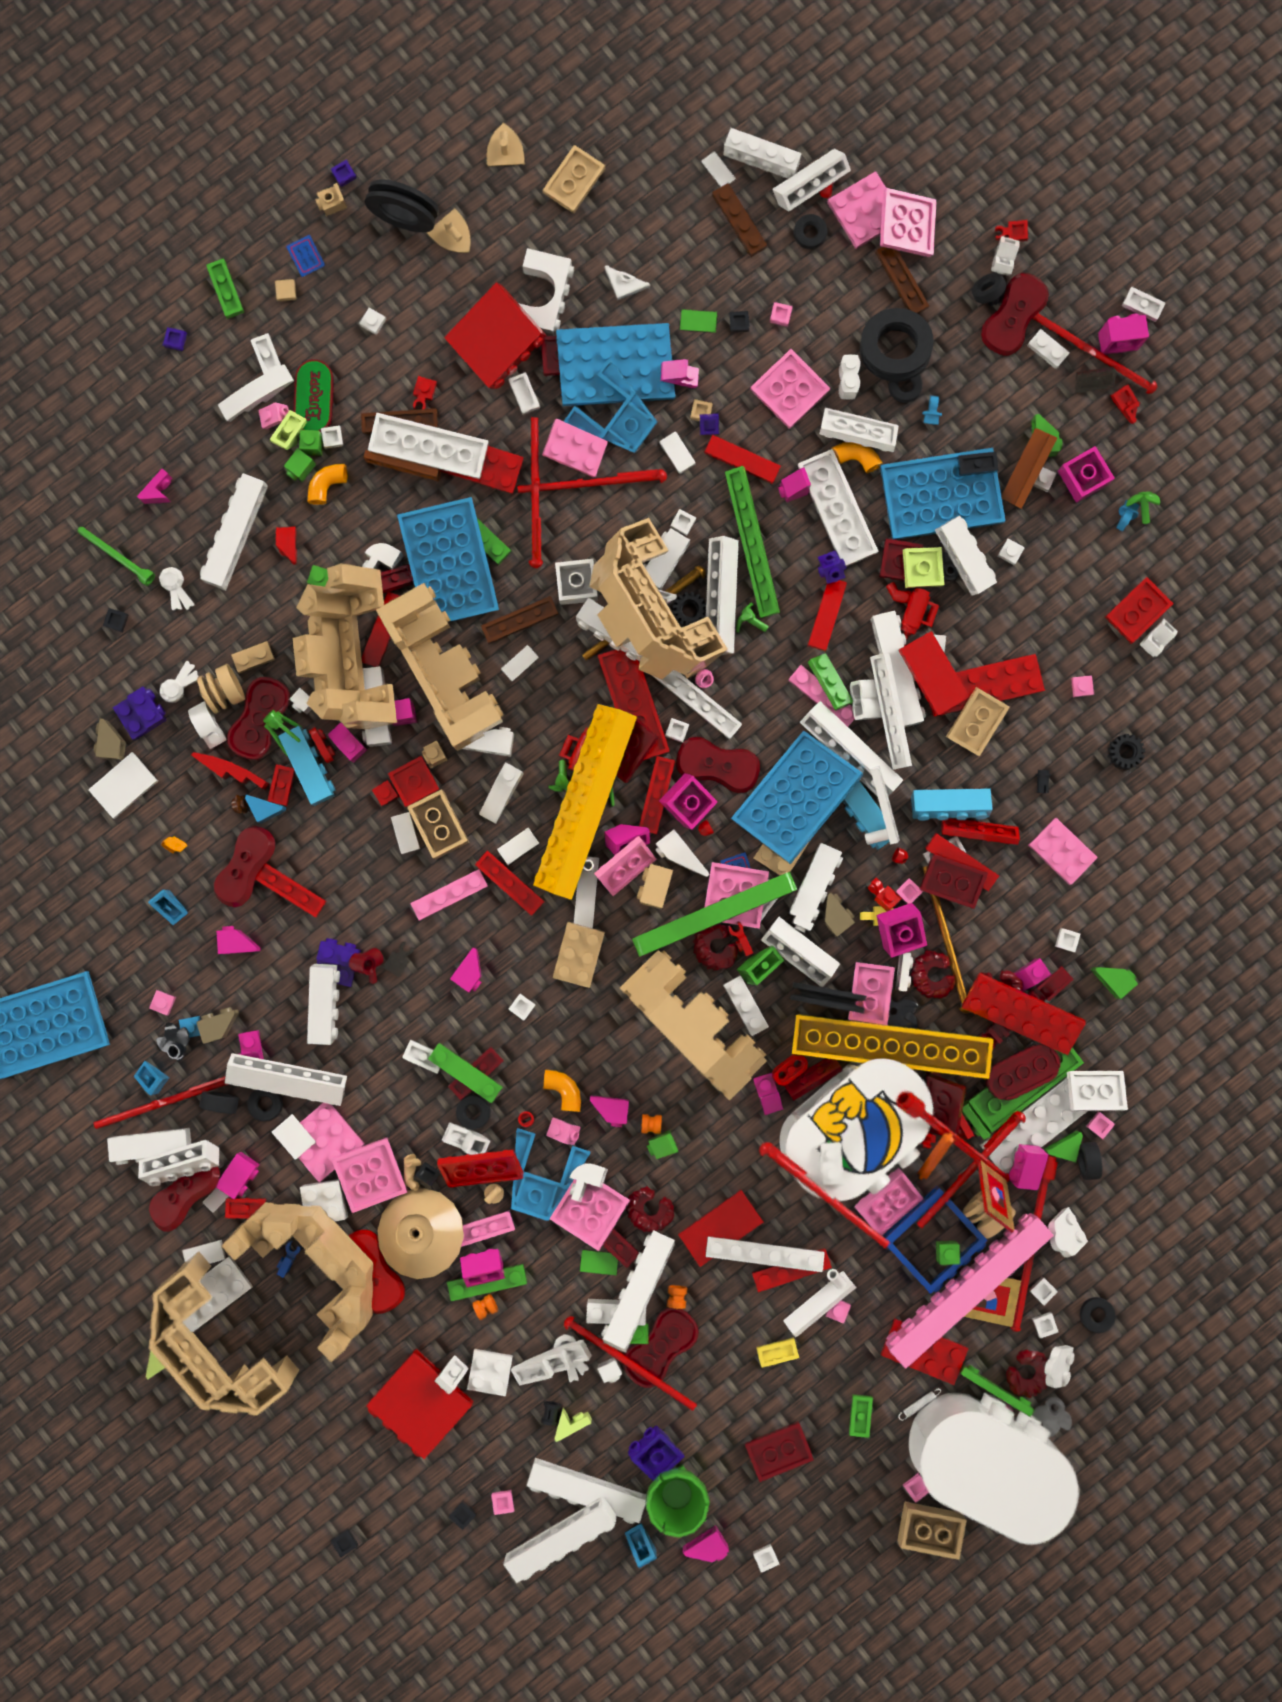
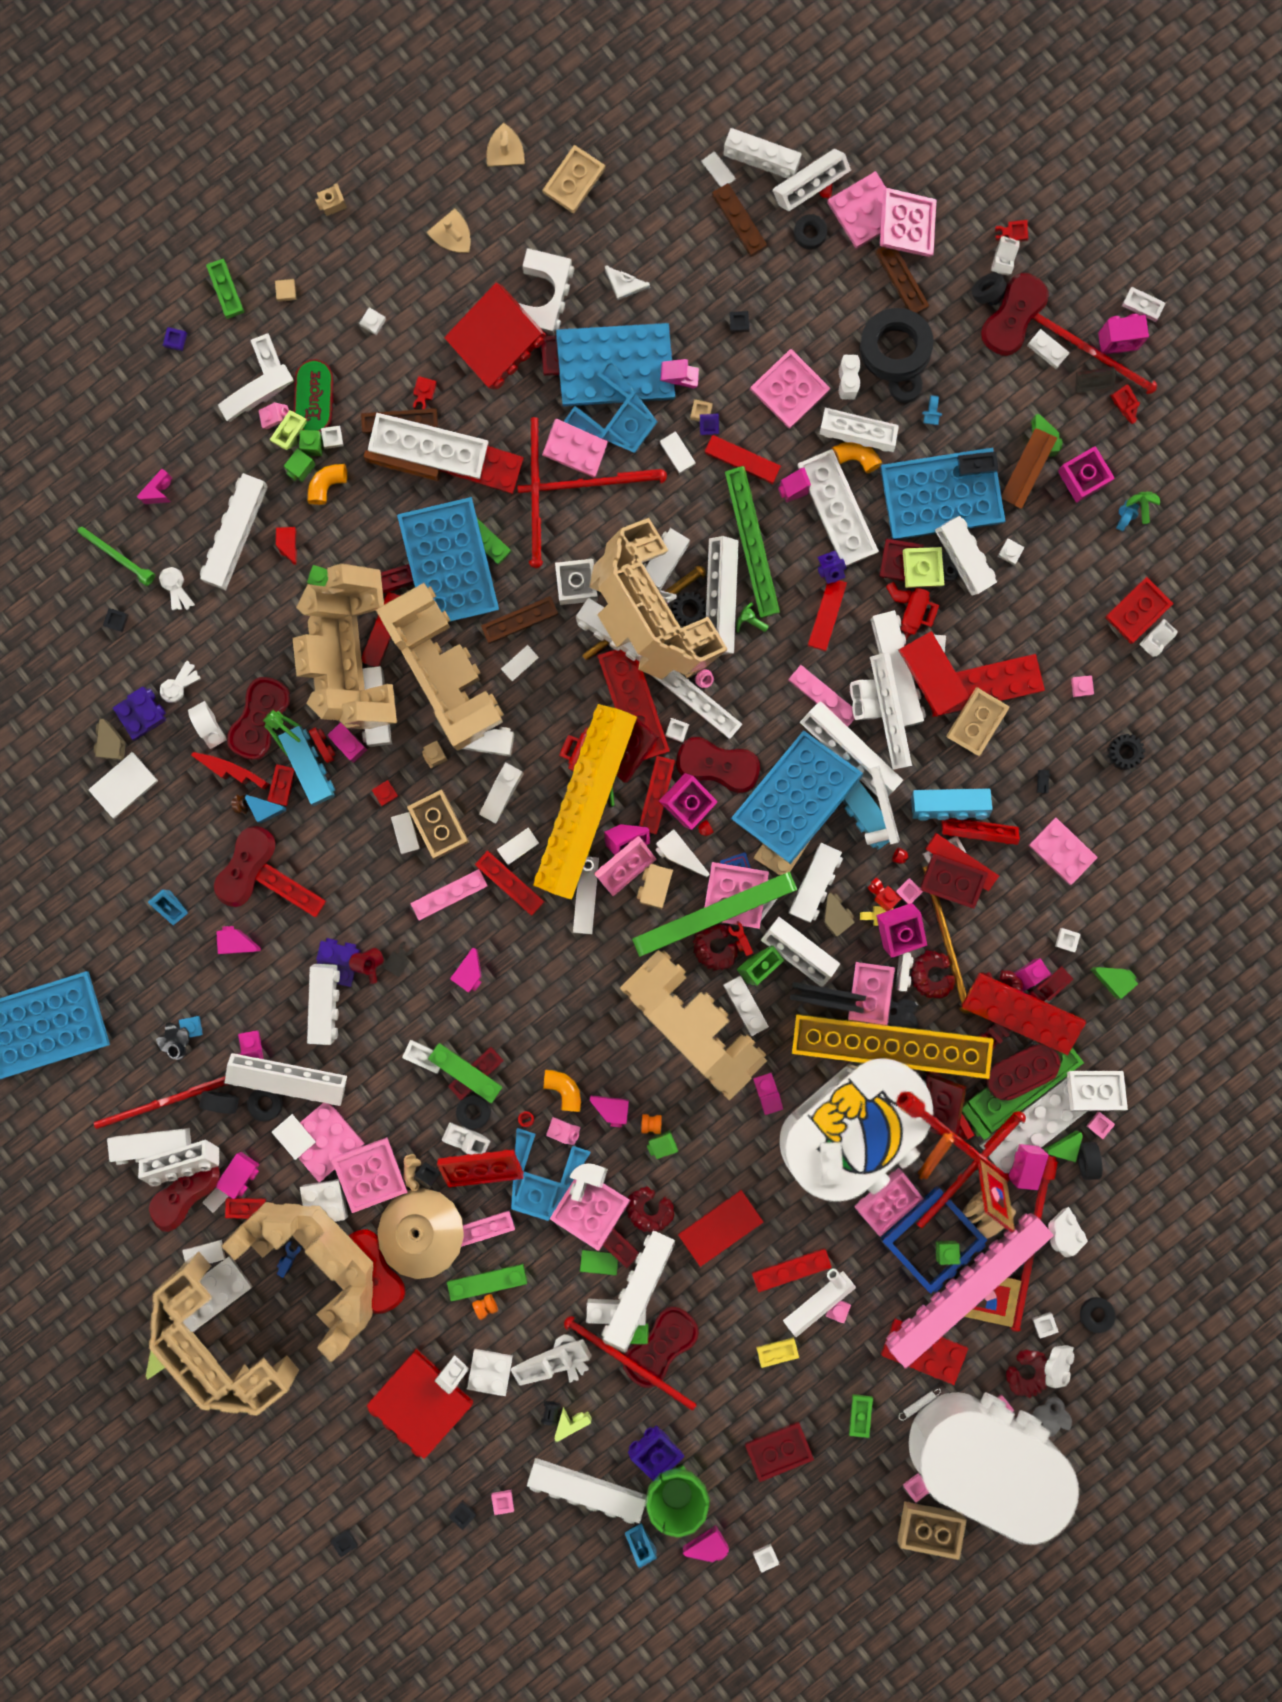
(150, 1078): dark azure slope -> none
(162, 1002): bright pink plate -> none
(170, 844): light orange piece -> none
(218, 689): tan wheel -> none
(218, 1026): dark tan slope -> none
(253, 657): tan plate -> none
(299, 701): white plate -> none
(305, 255): blue sticker -> none
(343, 173): dark purple tile -> none
(382, 555): white brick -> none
(401, 205): black tyre -> none
(405, 712): dark pink brick -> none
(413, 781): red plate -> none
(482, 1267): dark pink brick -> none
(493, 1193): tan plate -> none
(522, 1007): white plate -> none
(524, 393): white tile -> none
(560, 1539): white brick -> none
(561, 781): bright green plant -> none
(578, 954): tan plate -> none
(610, 1370): white plate -> none
(677, 1295): orange wheel -> none
(683, 522): white plate -> none
(698, 320): bright green sticker -> none
(765, 1254): white plate -> none
(781, 314): bright pink tile -> none
(790, 1071): red plate -> none
(799, 1173): red bar -> none
(801, 924): white plate -> none
(813, 1077): dark red plate -> none
(830, 681): bright green plate -> none
(929, 1138): red plate -> none
(1021, 1404): bright green plate -> none
(1043, 1290): white plate -> none
(1044, 479): white plate -> none

